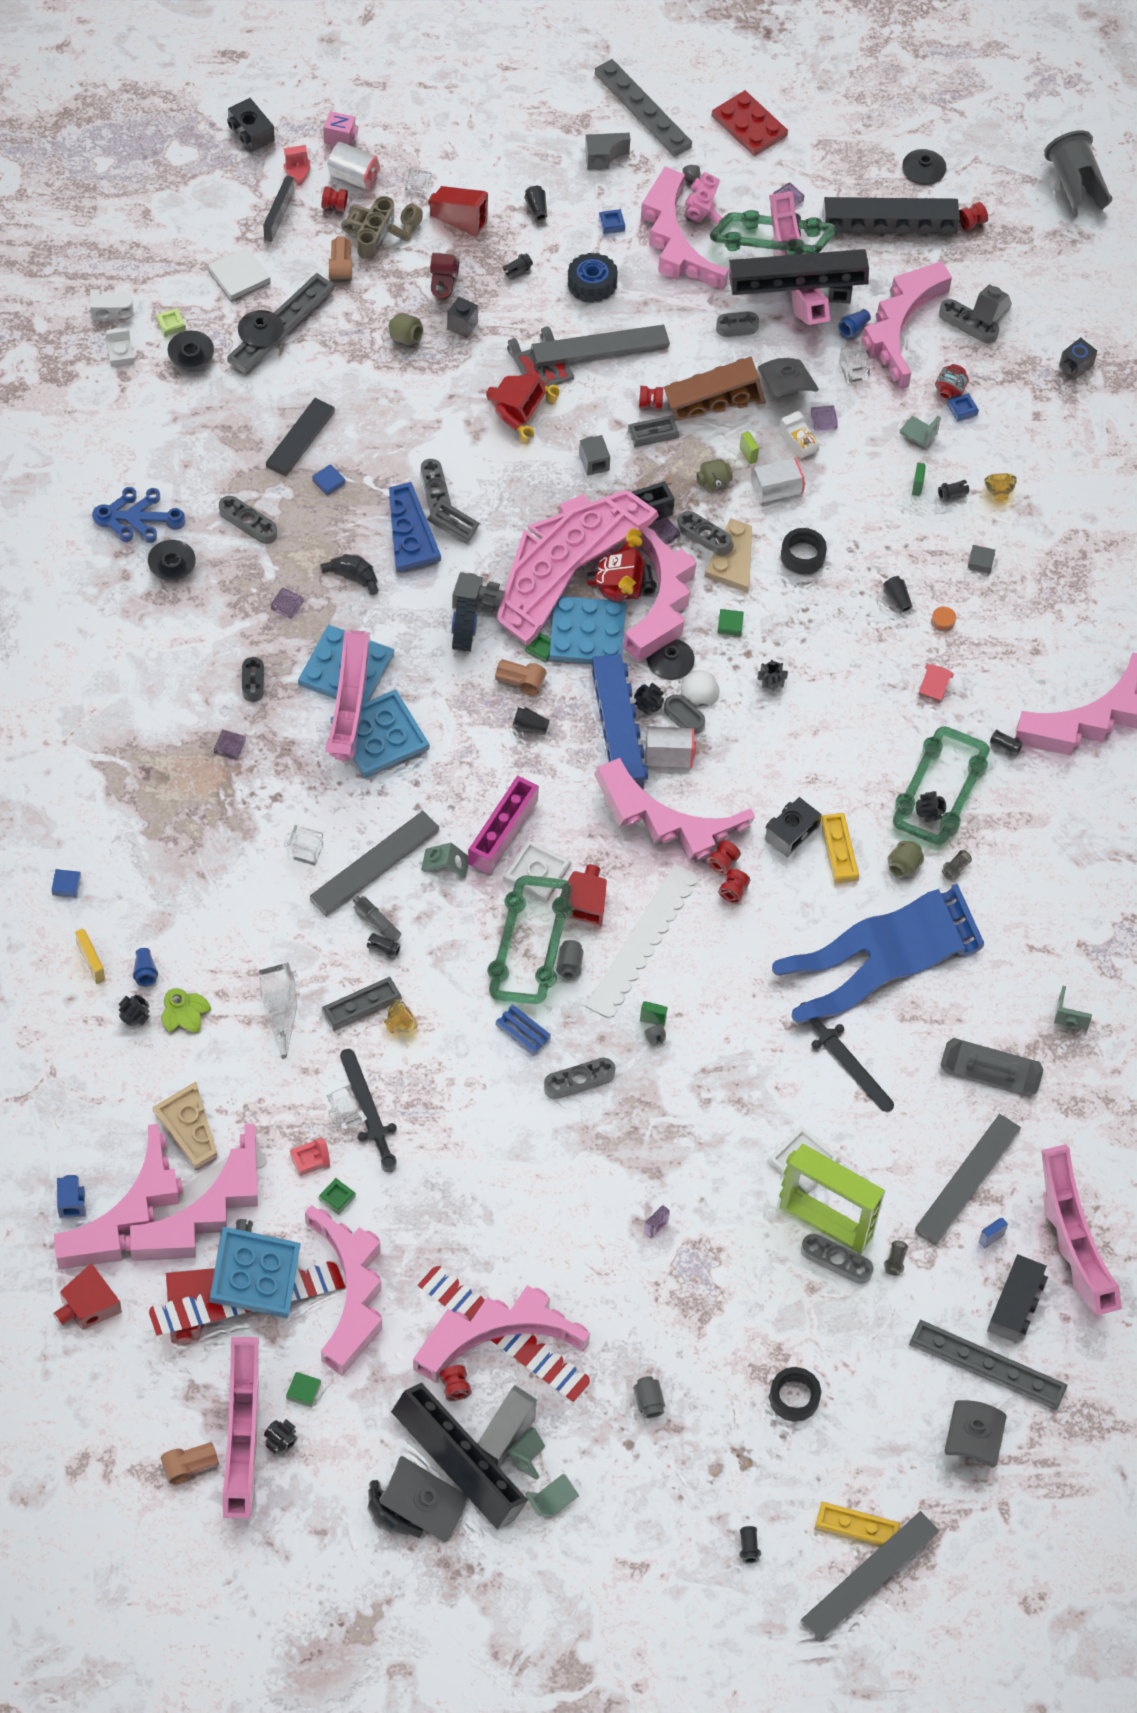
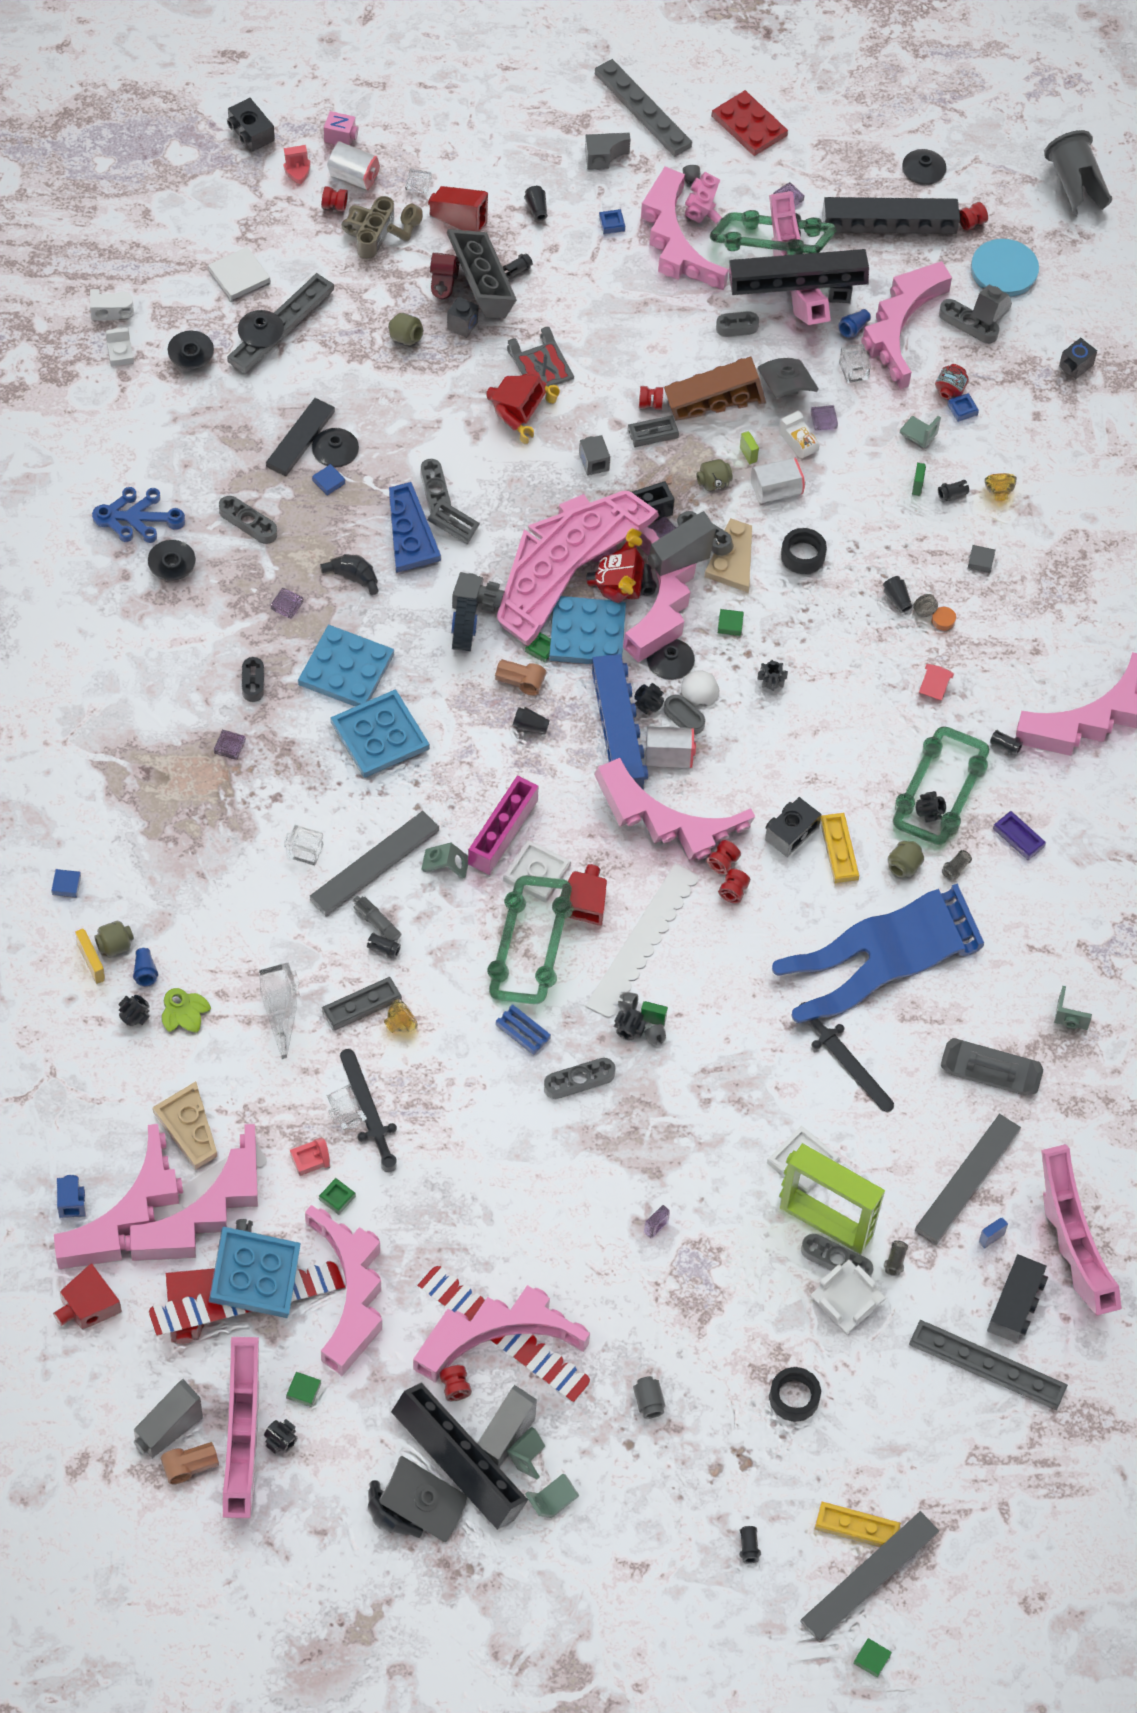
(113, 938): none -> olive head
(168, 1420): none -> slope
(170, 322): yellowish green tile -> none
(278, 208): black tile -> none
(335, 454): none -> black dish
(340, 263): nougat piece -> none
(348, 707): bright pink arch -> none
(483, 272): none -> dark grey slope
(570, 959): dark grey brick -> none
(592, 277): black wheel -> none
(600, 345): dark grey tile -> none
(629, 1024): none -> black gear
(630, 1000): none -> dark grey hinge
(683, 545): none -> dark grey slope
(848, 1295): none -> white panel
(872, 1657): none -> green tile
(925, 605): none -> clear smoke tile
(976, 1431): dark grey shield -> none
(1005, 265): none -> medium azure tile
(1019, 835): none -> dark purple tile

